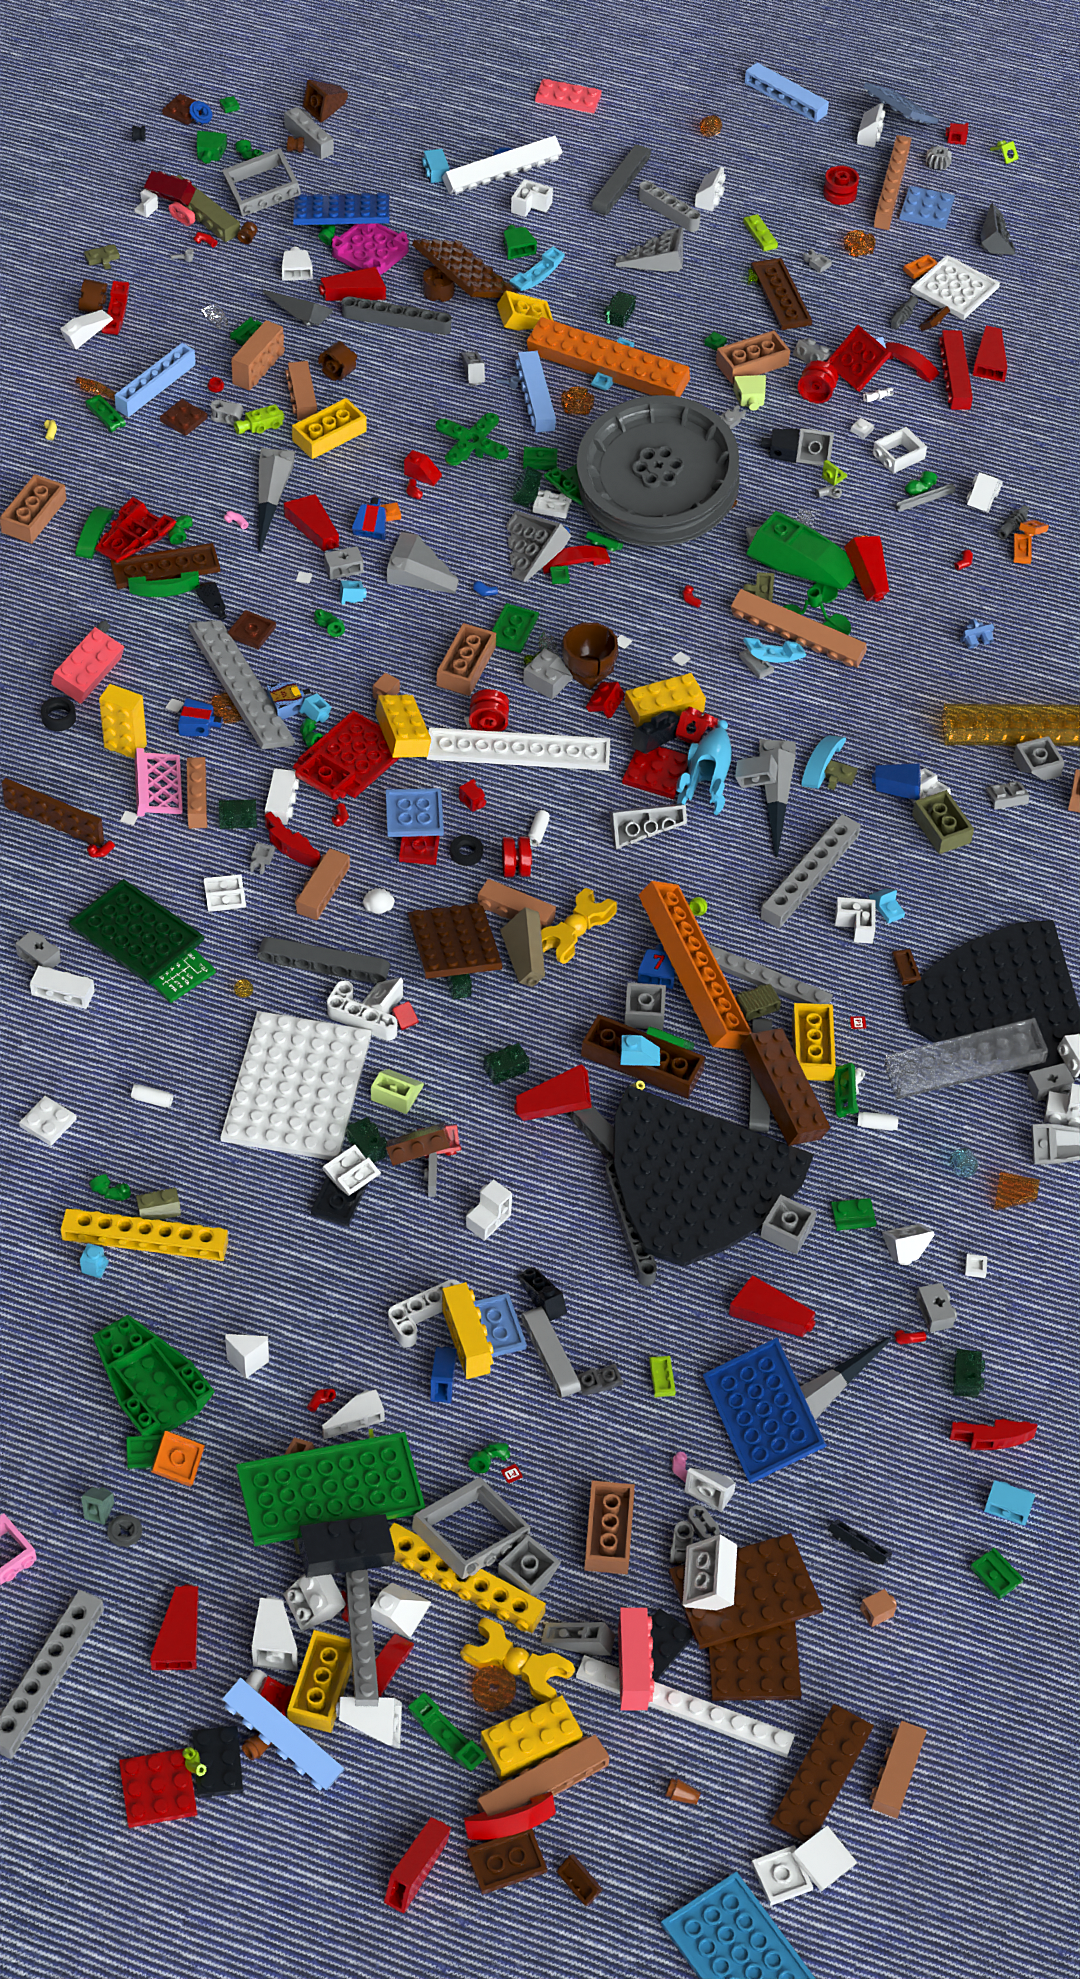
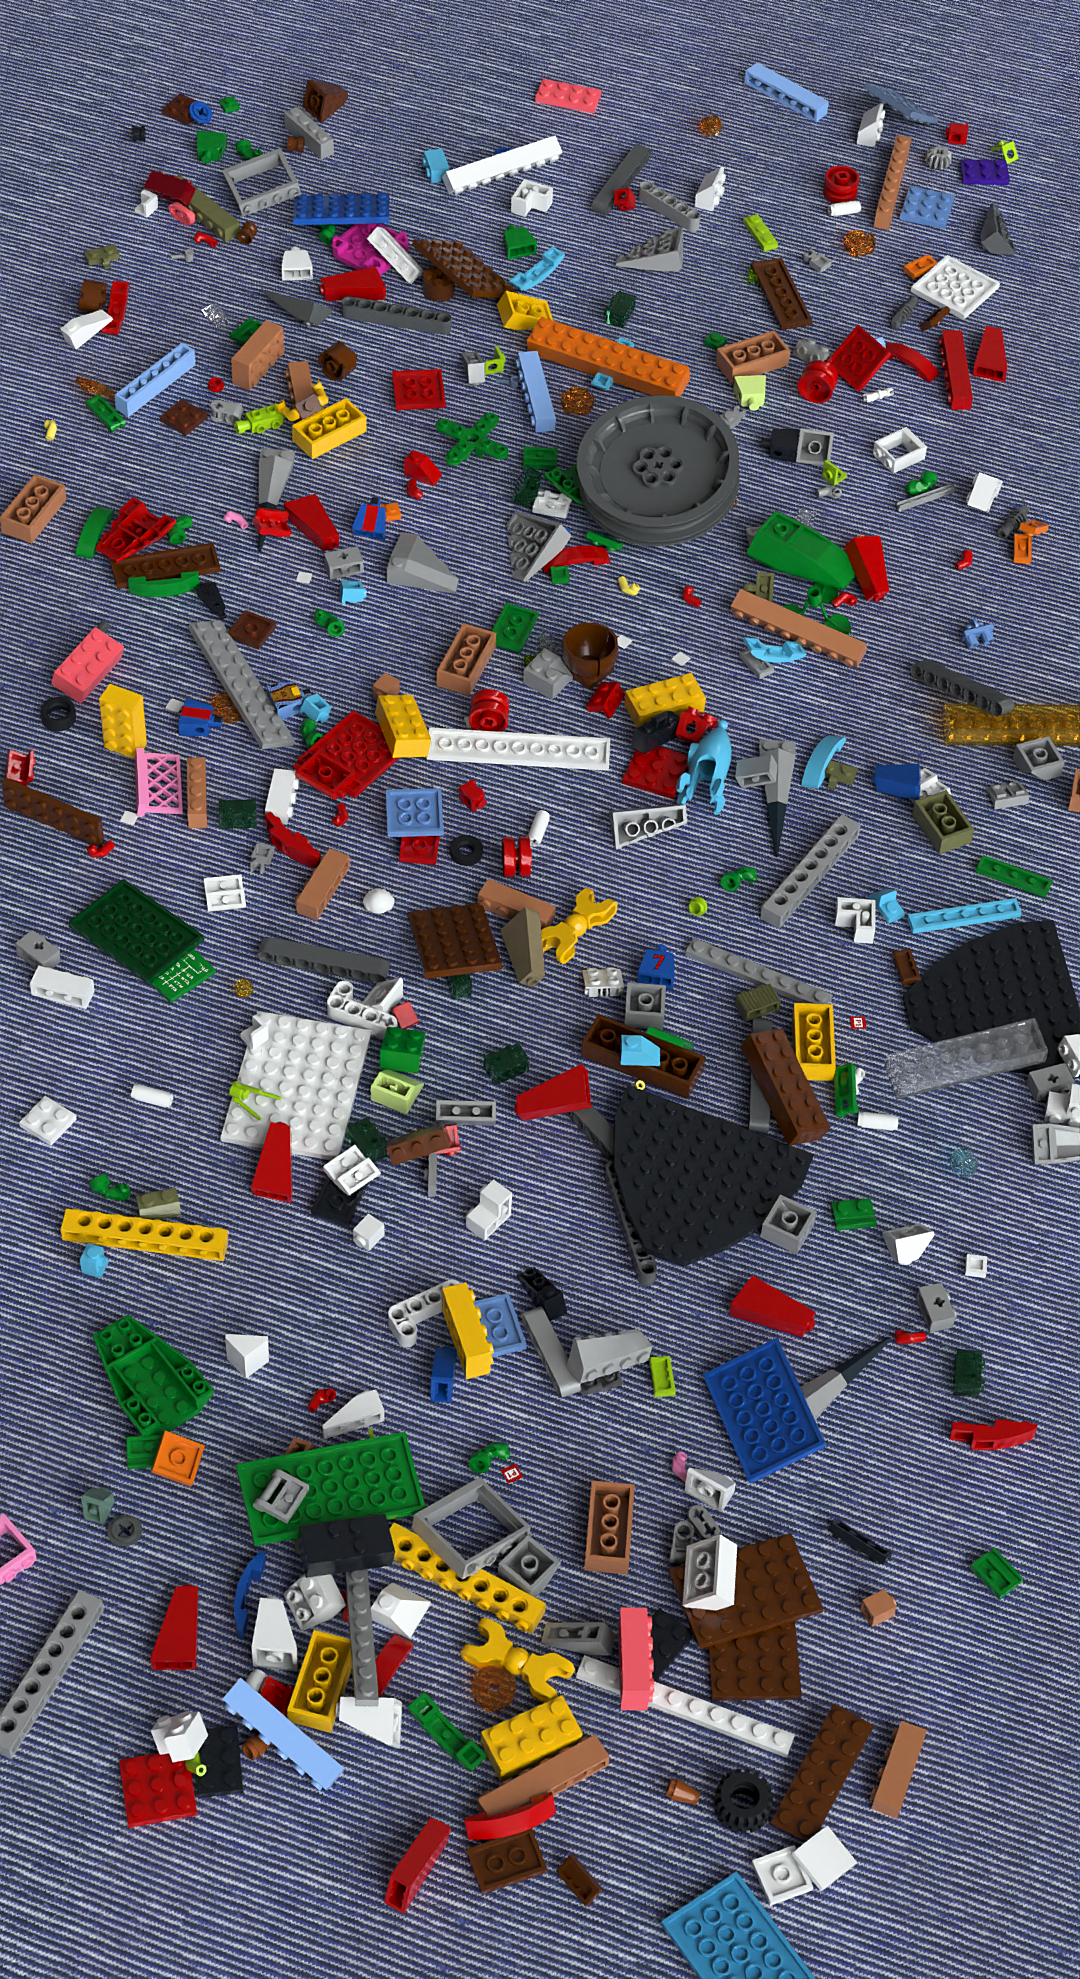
(20, 767): none -> red bracket
(180, 1735): none -> white brick
(242, 1091): none -> lime plant
(253, 1571): none -> blue slope
(256, 1034): none -> white panel
(271, 522): none -> red bracket
(274, 1167): none -> red slope
(287, 1499): none -> light grey plate
(305, 407): none -> torso
(368, 1232): none -> white brick
(395, 254): none -> white fence
(402, 1050): none -> green brick
(418, 389): none -> red plate
(465, 1112): none -> light grey brick
(484, 590): blue arm -> none
(499, 360): none -> lime bracket
(603, 978): none -> white hinge
(607, 1354): none -> light grey wedge
(624, 203): none -> red brick
(629, 589): none -> light yellow arm
(695, 965): orange brick -> none
(732, 880): none -> green arm
(746, 1784): none -> black tyre
(844, 208): none -> white piece
(844, 597): none -> red arm
(862, 428): white plate -> none
(962, 687): none -> dark grey beam
(964, 915): none -> medium azure plate
(984, 172): none -> dark purple plate
(1009, 1502): medium azure brick -> none
(1014, 876): none -> green plate
(1015, 1190): clear orange wing -> none

